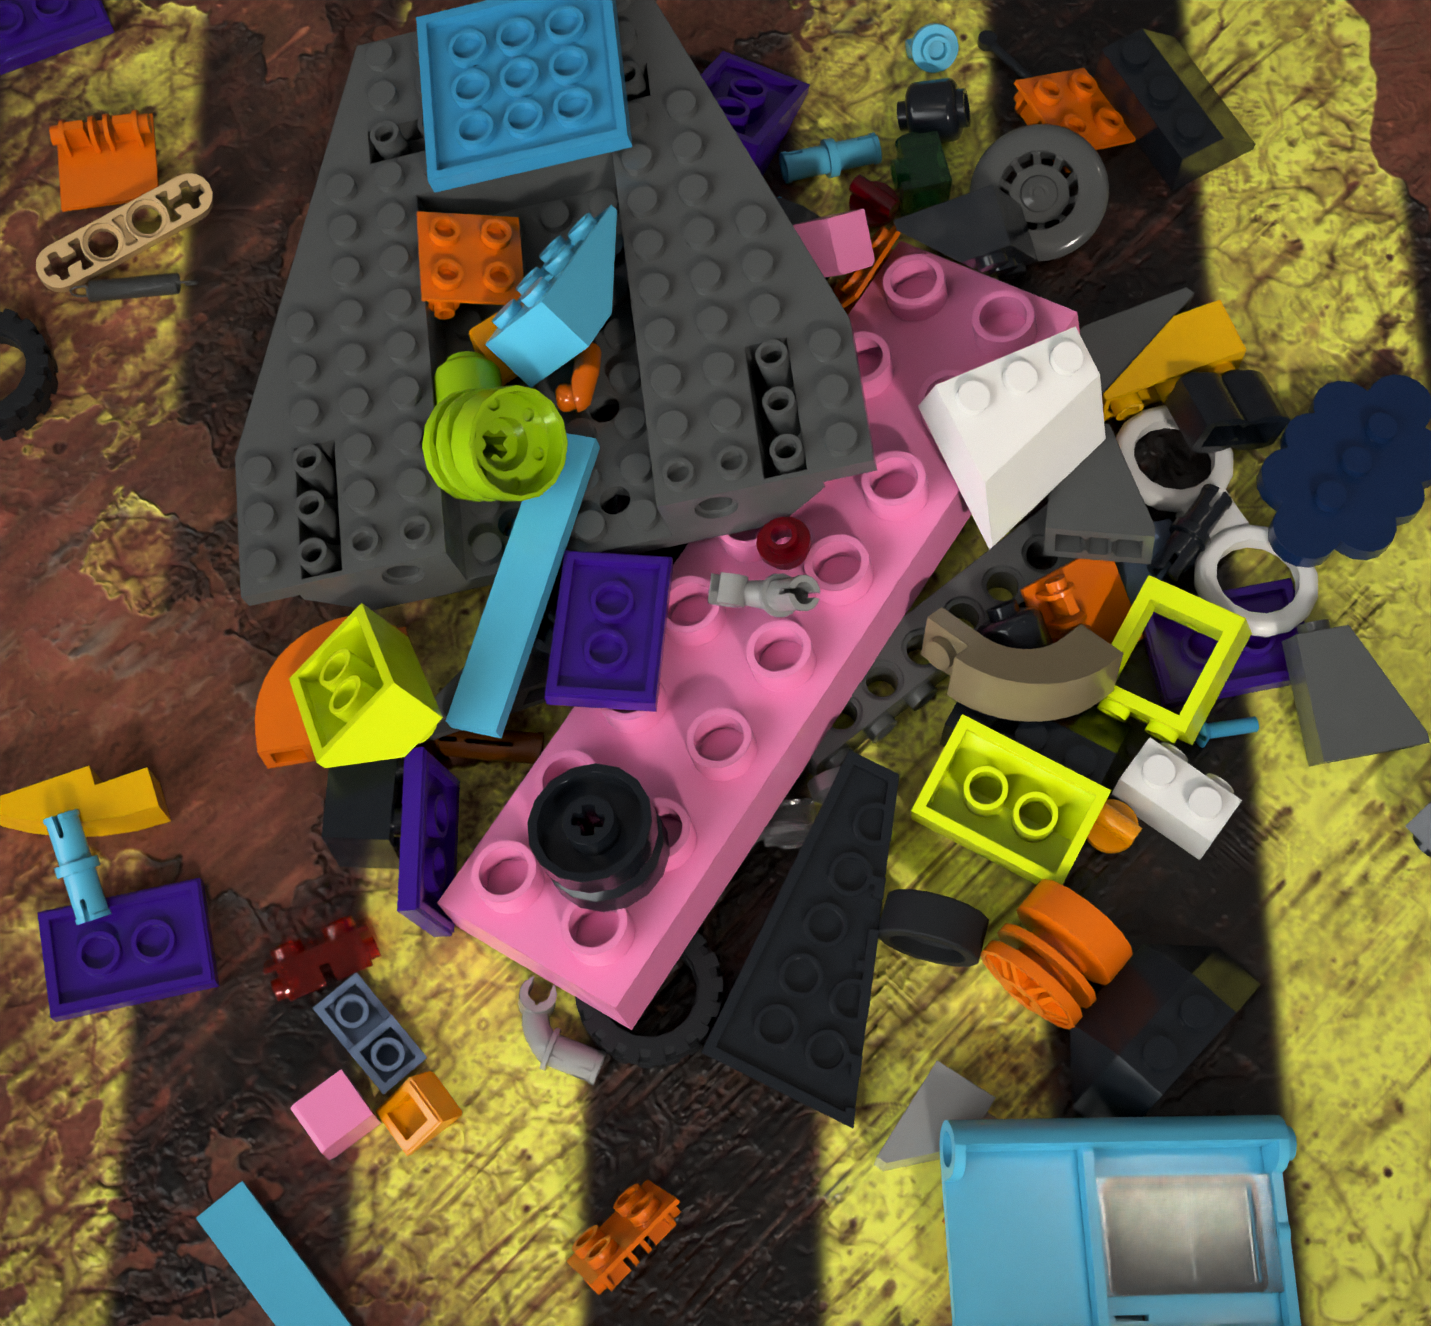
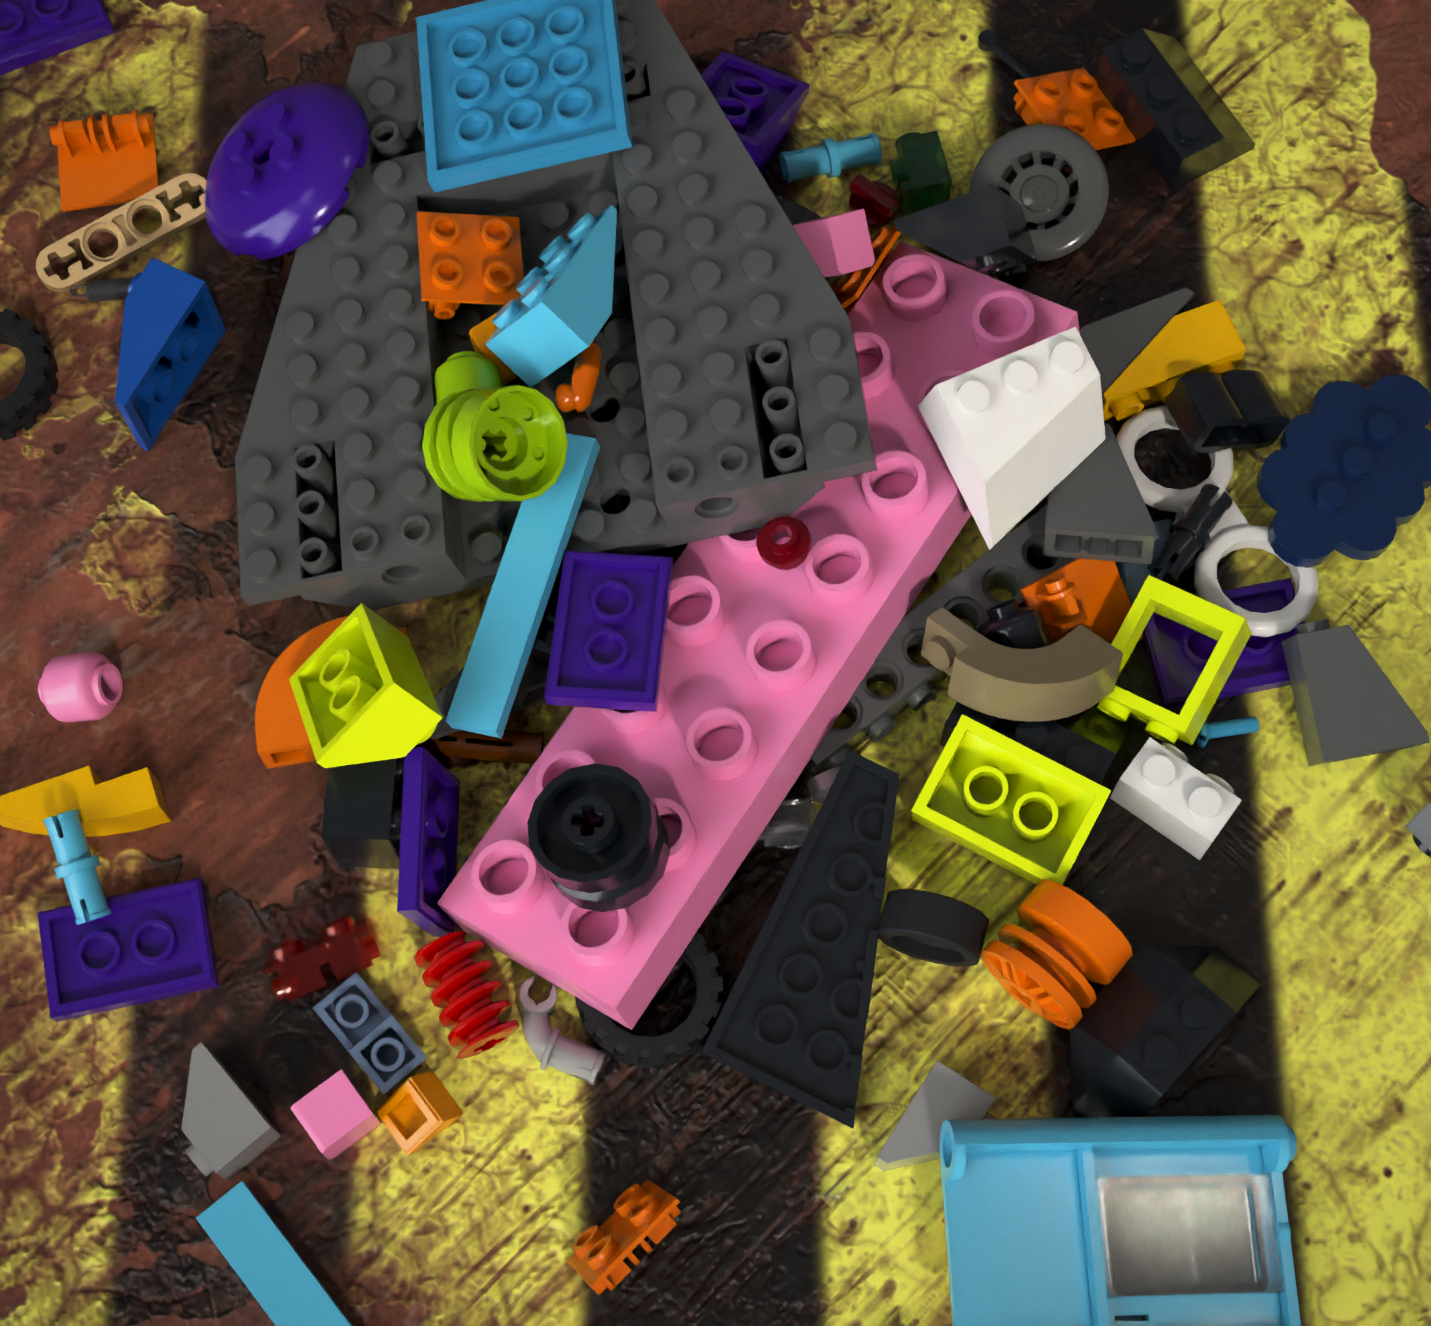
(80, 687): none -> bright pink head
(164, 345): none -> blue slope
(221, 1118): none -> light grey slope
(285, 169): none -> dark purple brick
(464, 994): none -> red piece
(776, 594): light grey piece -> none
(933, 47): medium azure plate -> none
(935, 107): black head -> none
(1114, 828): light orange plate -> none

